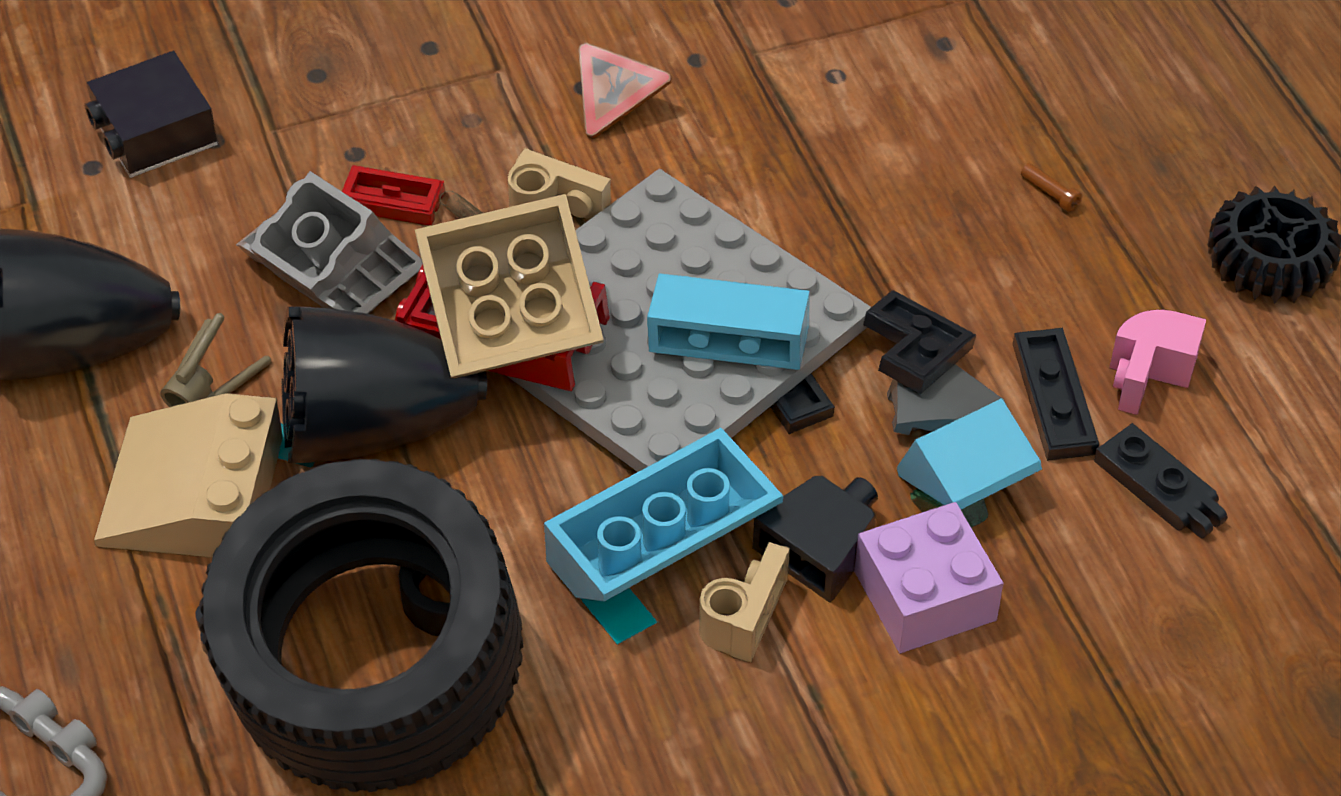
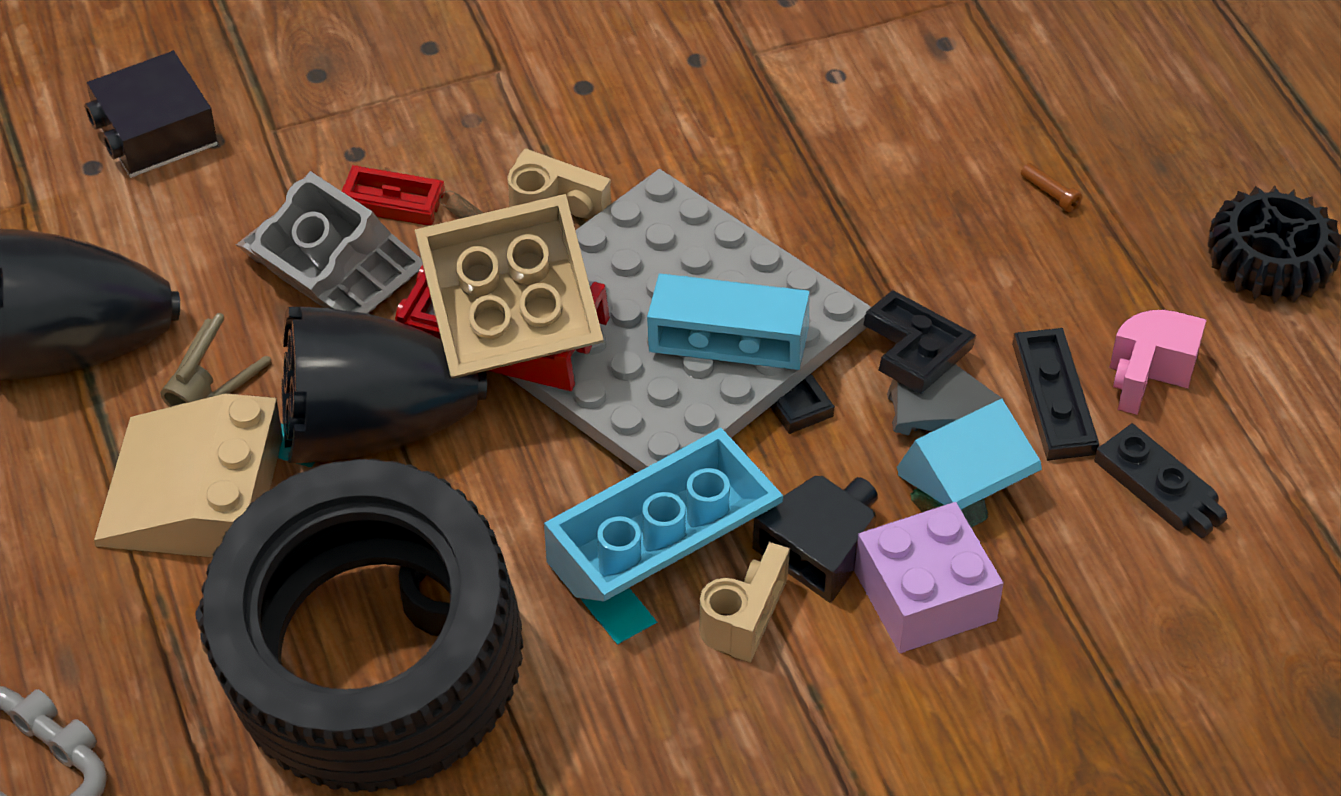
(614, 86): piece -> none

